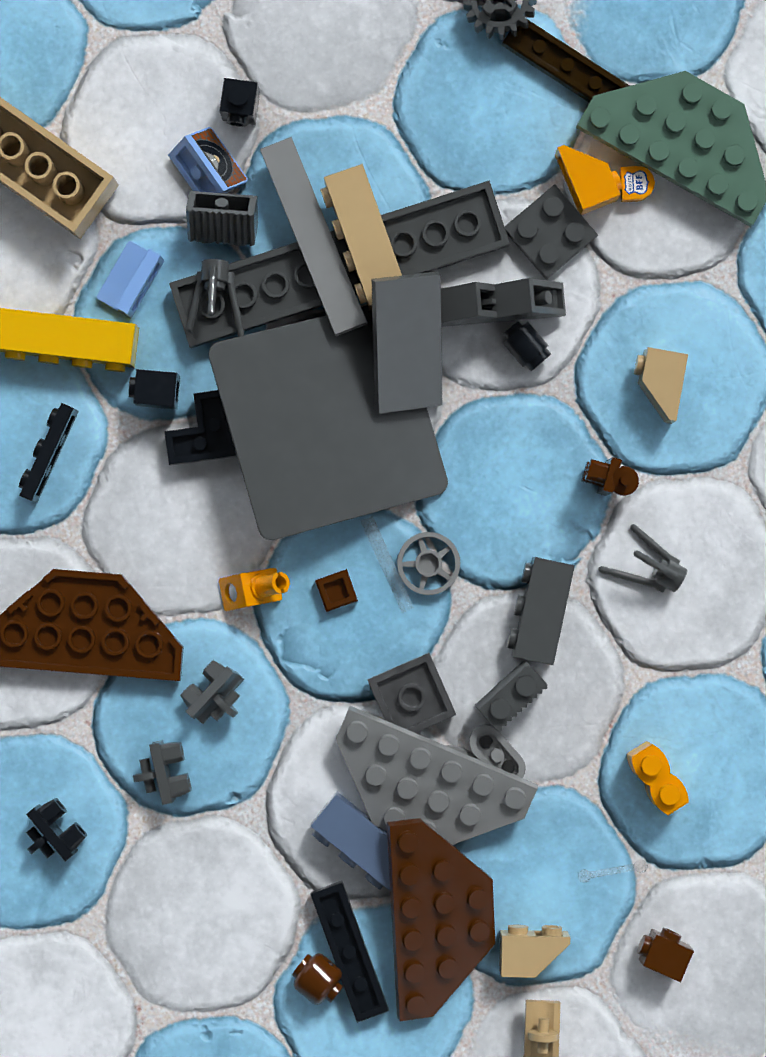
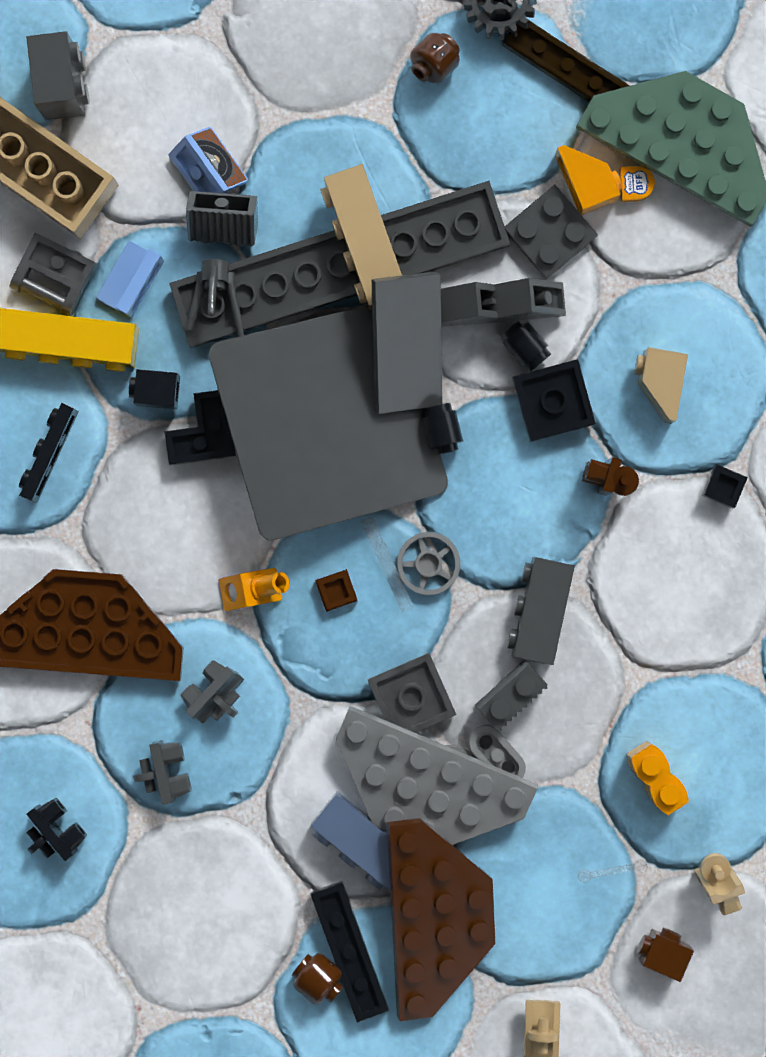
(56, 75): none -> dark grey brick
(58, 264): none -> flat silver plate
(239, 102): black brick -> none
(313, 236): light grey tile -> none
(435, 57): none -> reddish brown head
(442, 428): none -> black brick
(529, 952): tan slope -> none
(553, 400): none -> black plate
(667, 573): dark grey plant -> none
(720, 883): none -> tan hips
(724, 486): none -> black plate

